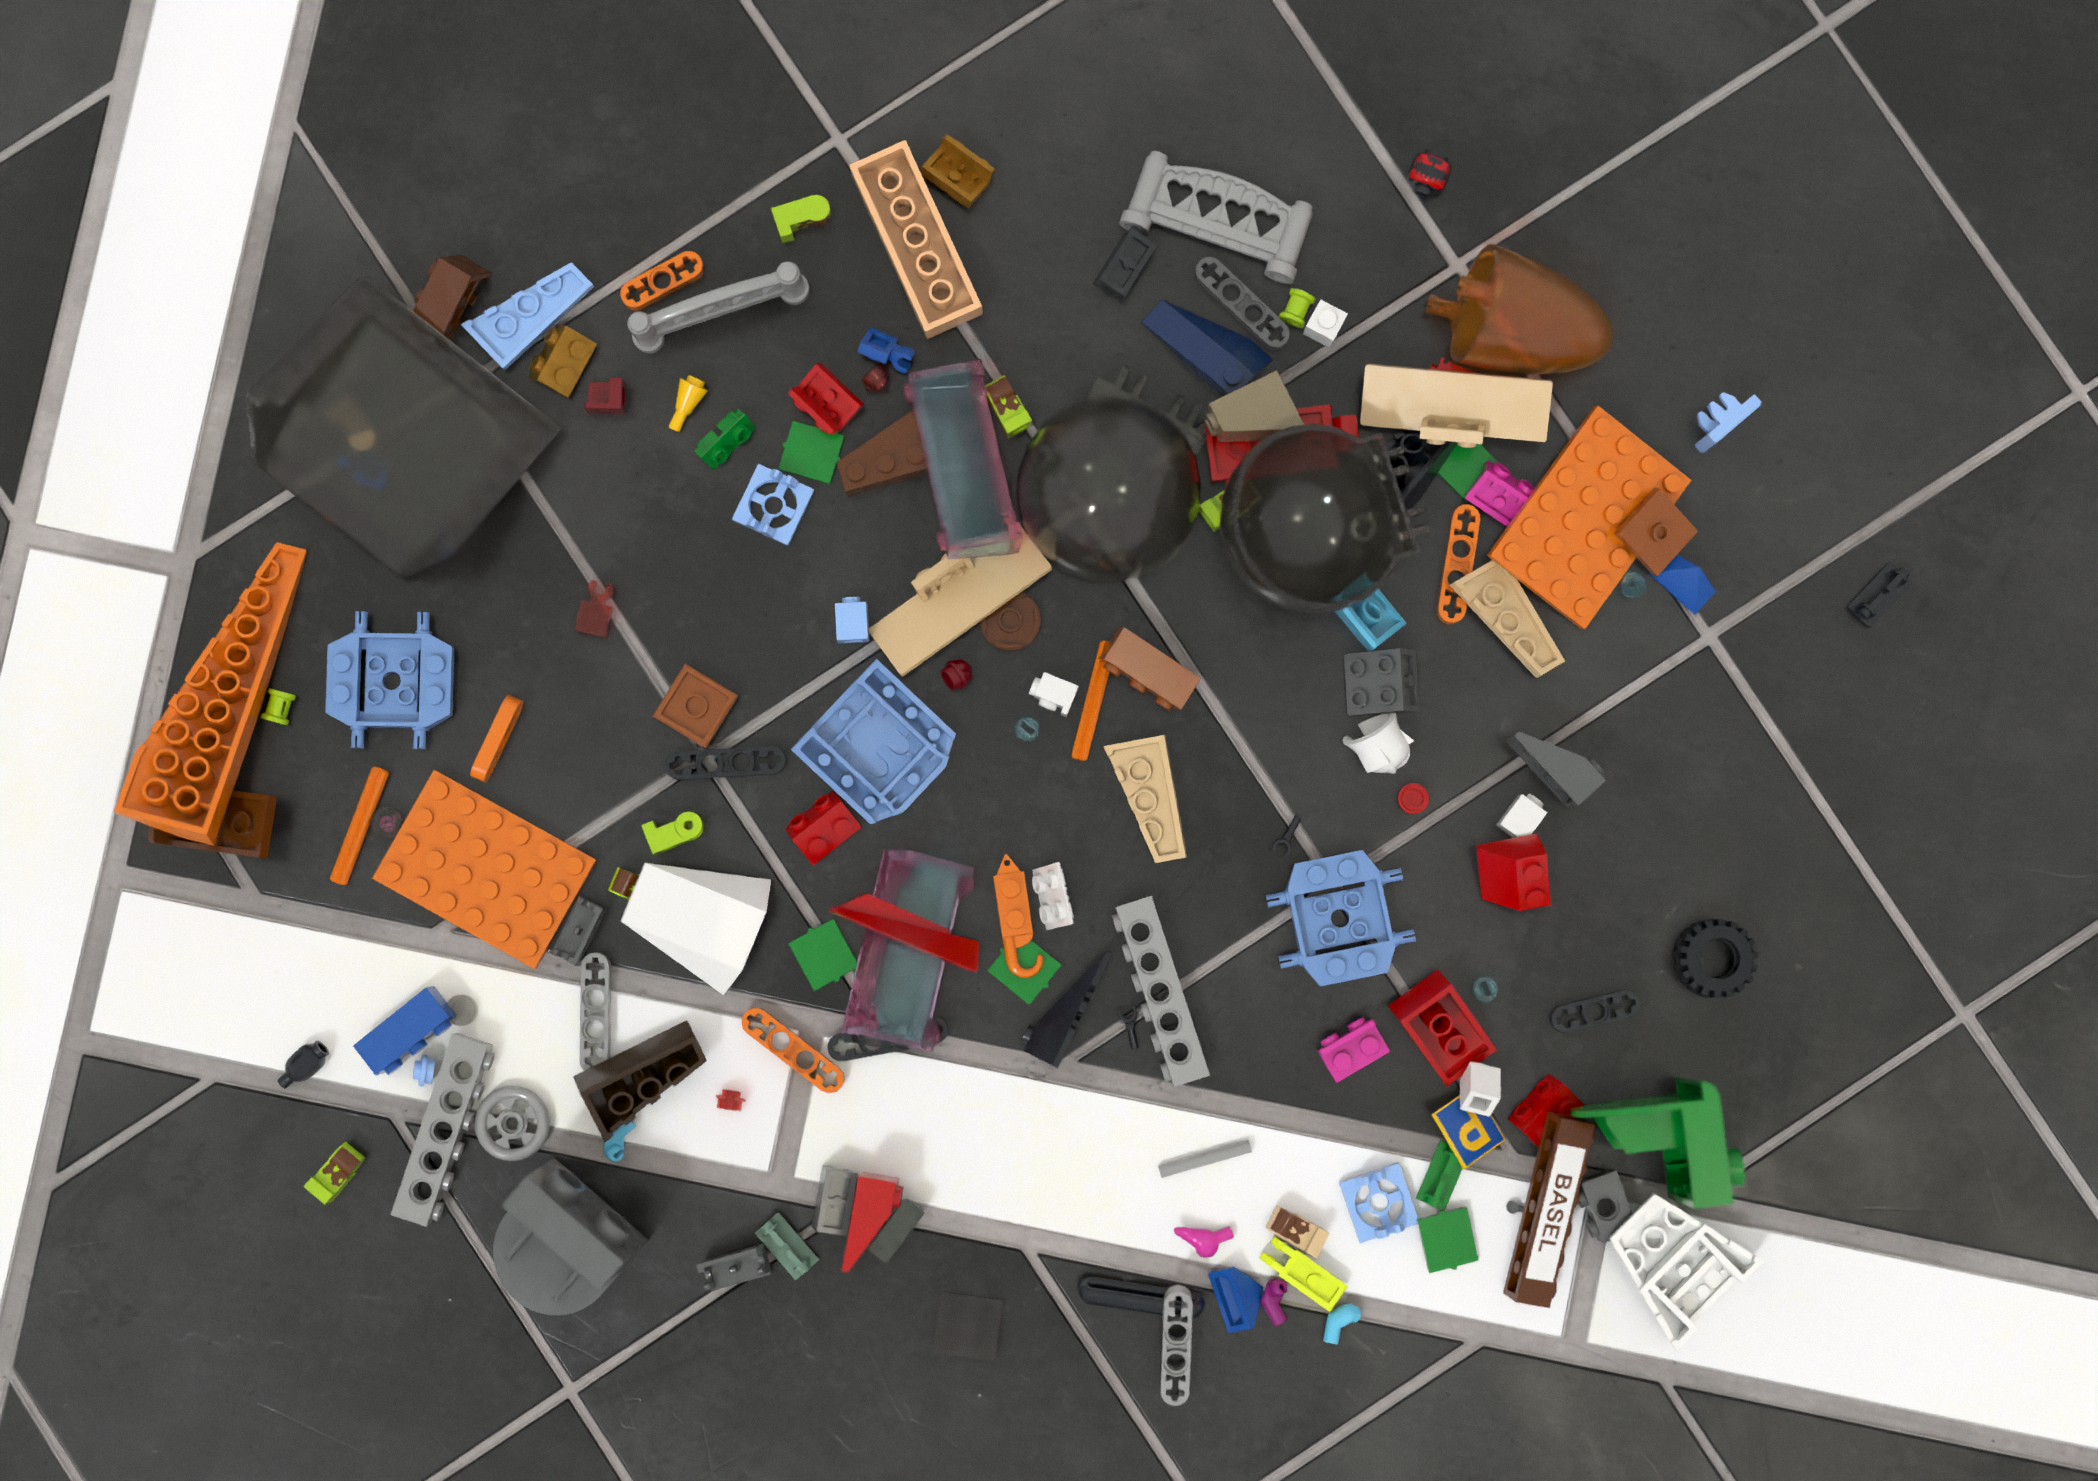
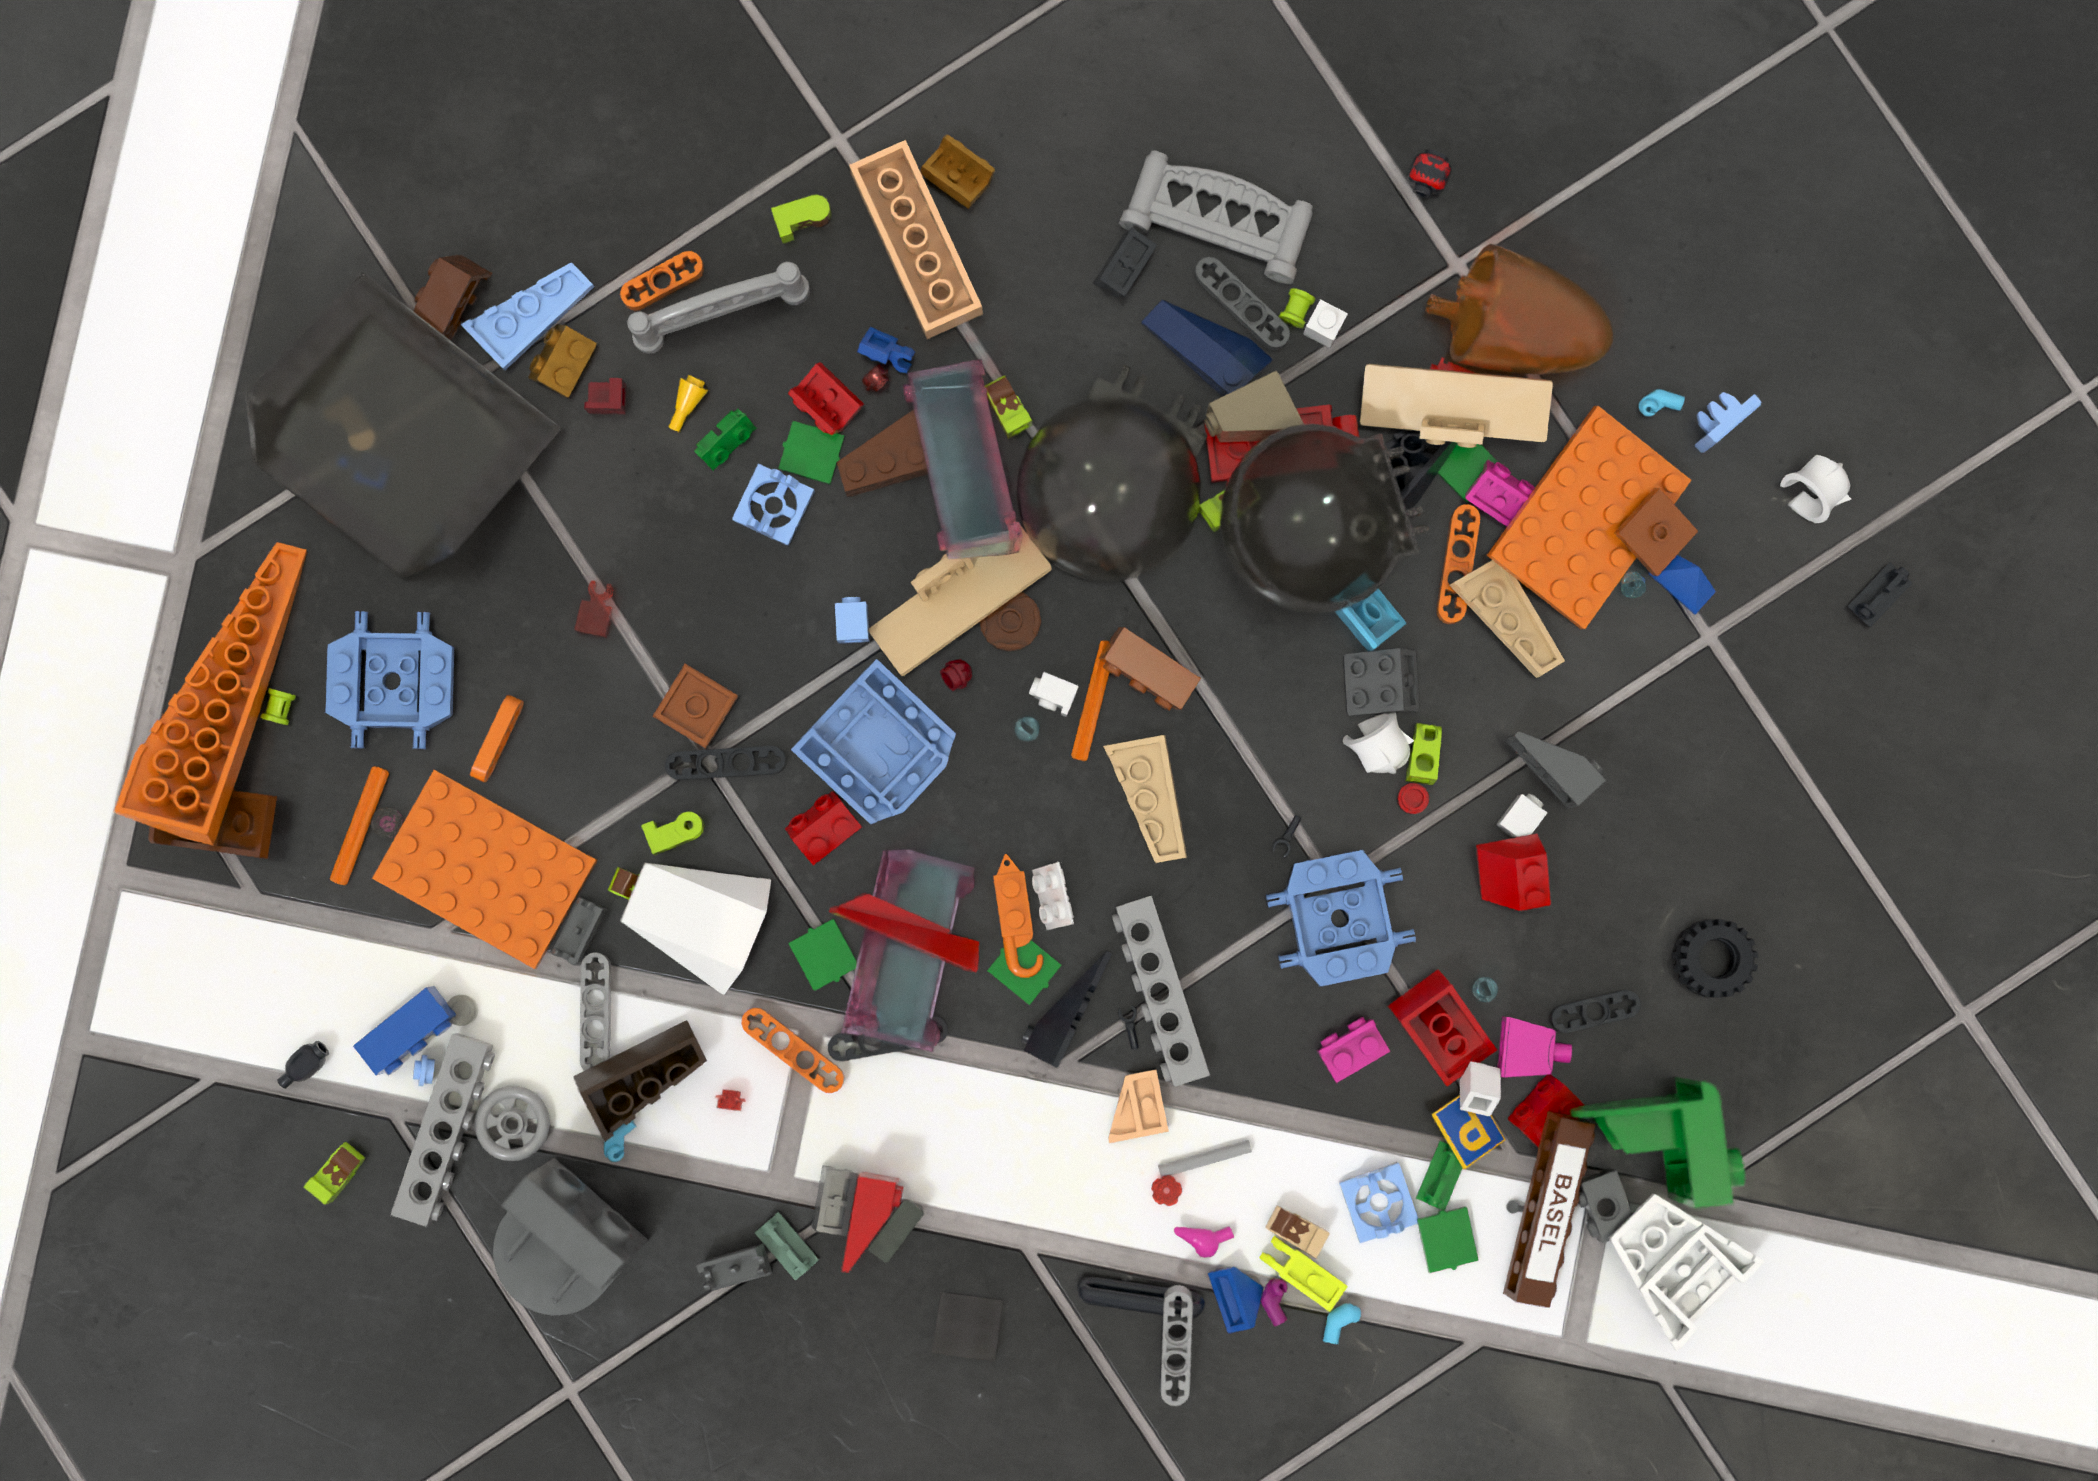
(1139, 1108): none -> light nougat wing
(1158, 1186): none -> clear red plate
(1424, 754): none -> lime leg
(1529, 1049): none -> dark pink torso
(1658, 399): none -> medium azure arm
(1826, 481): none -> white helmet

